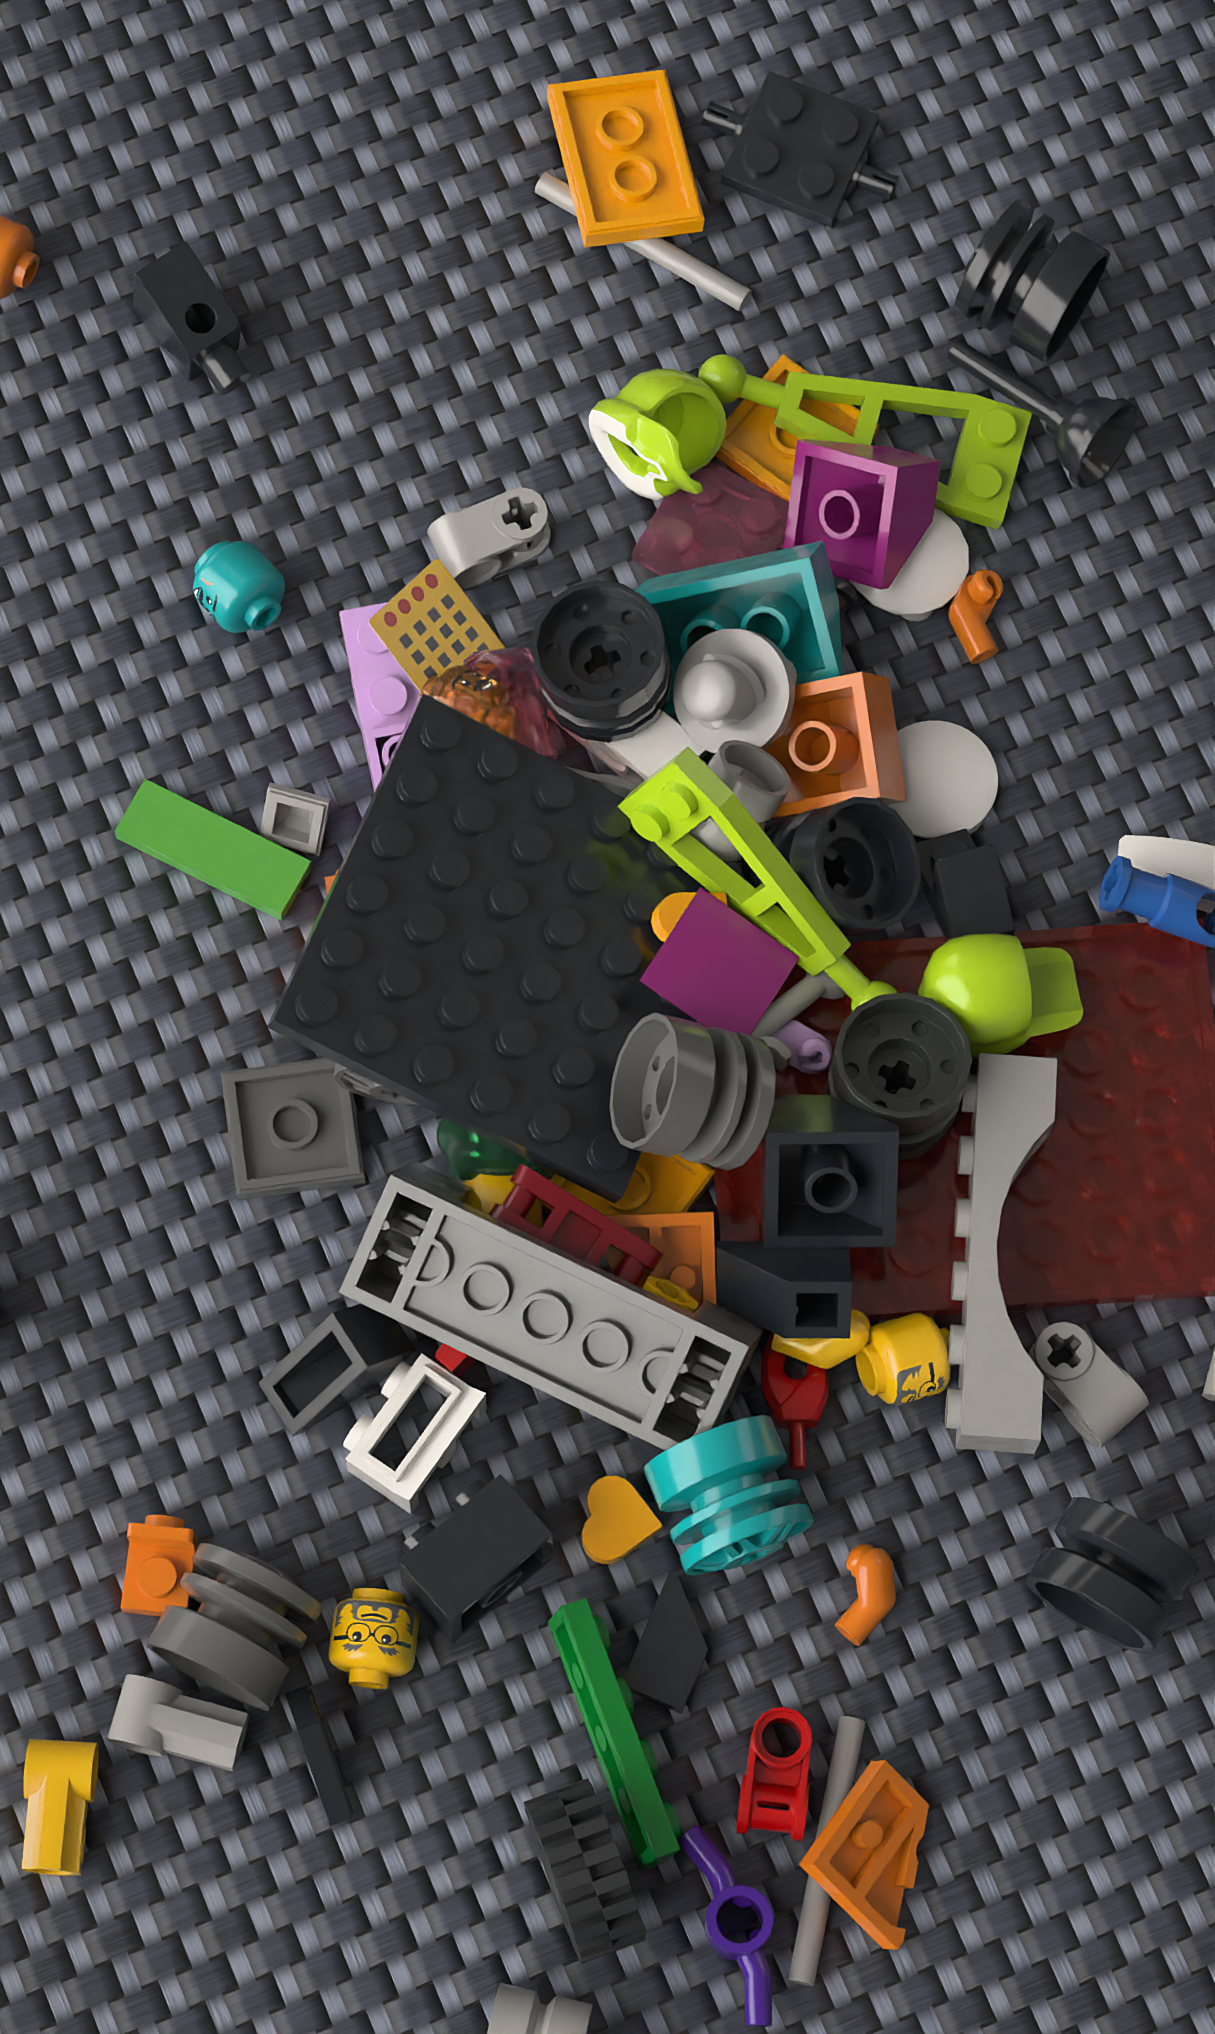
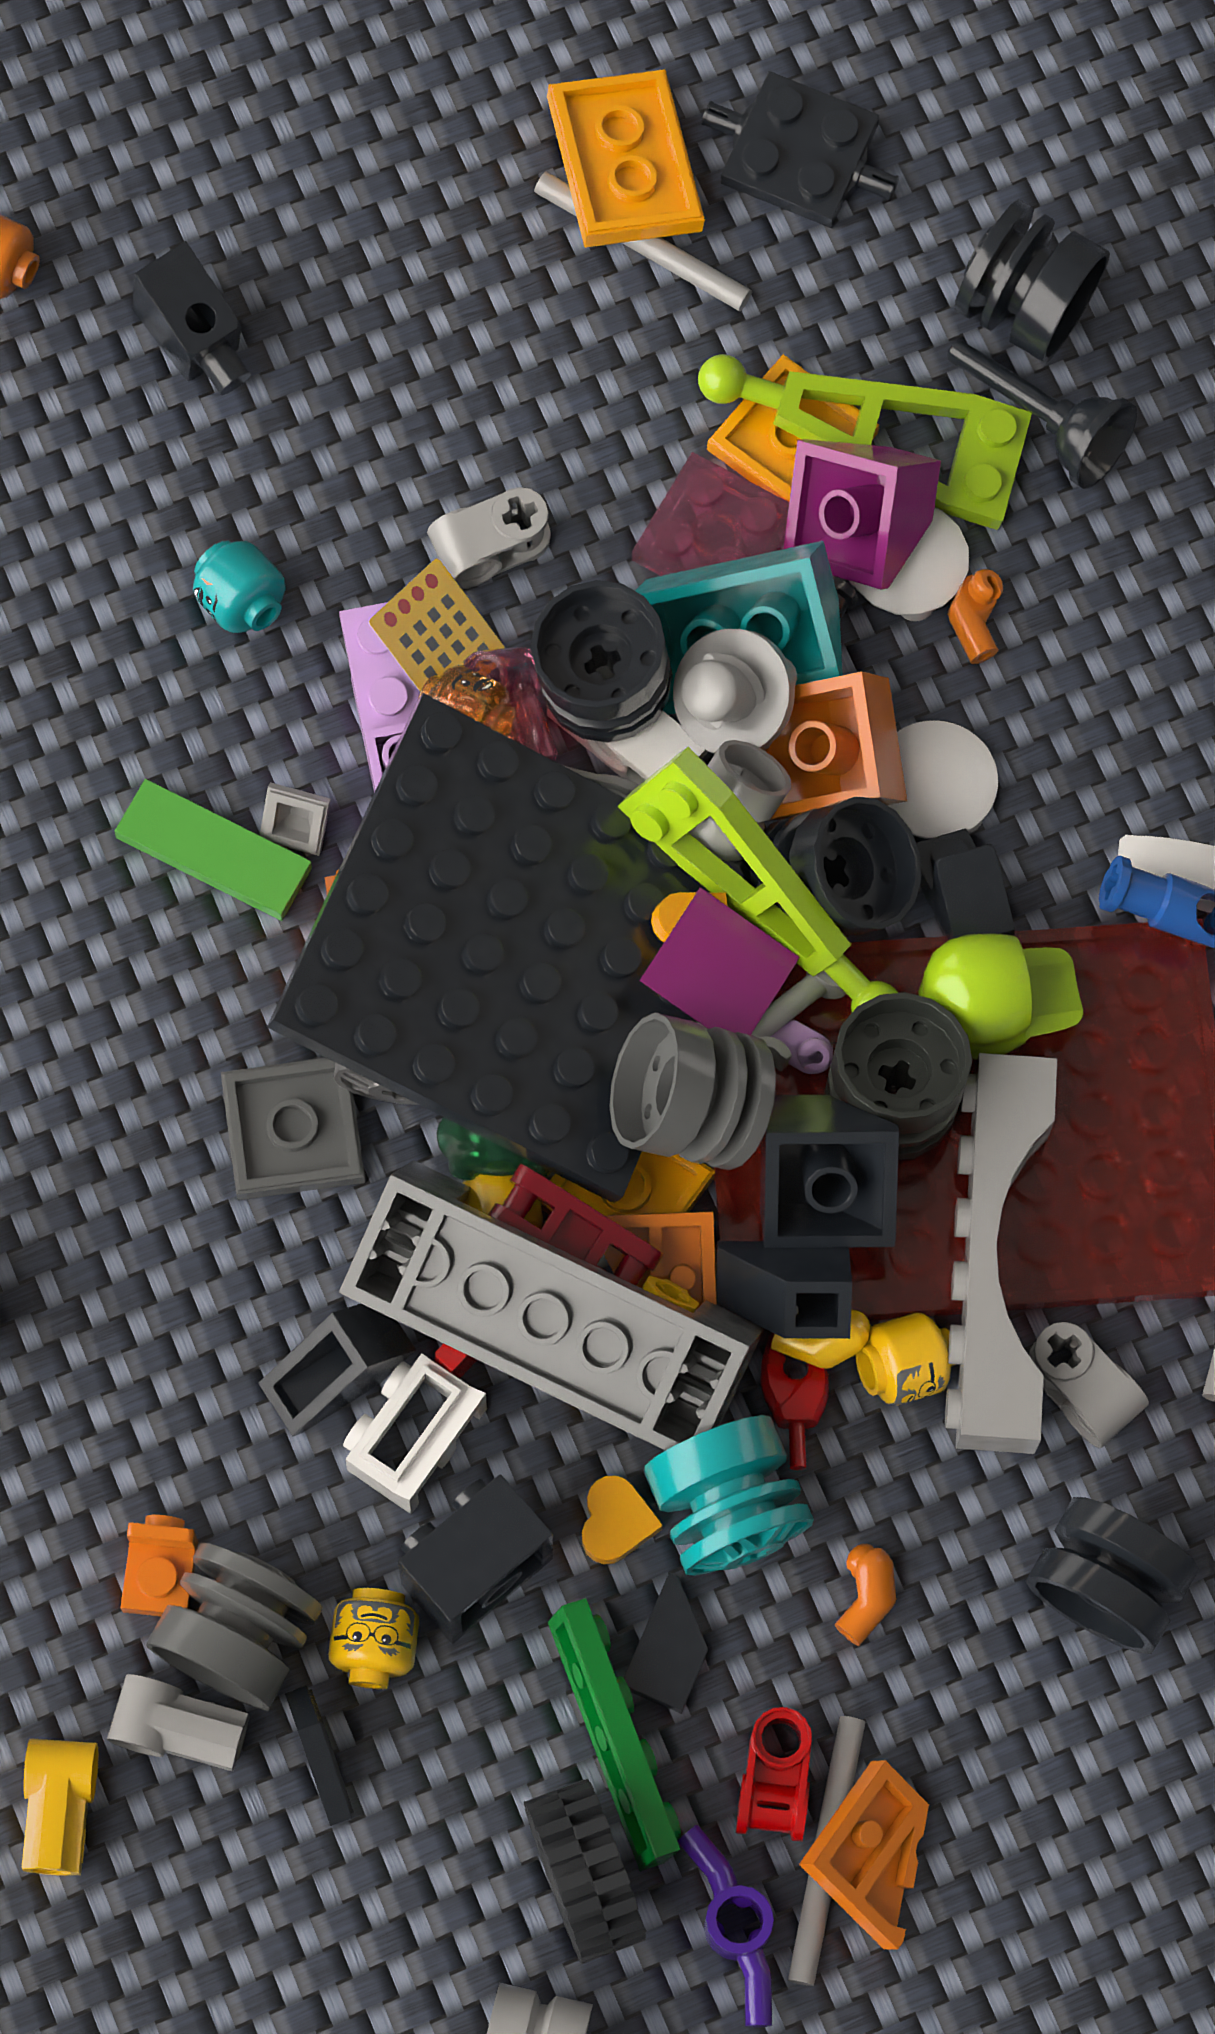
(659, 431): lime piece -> none

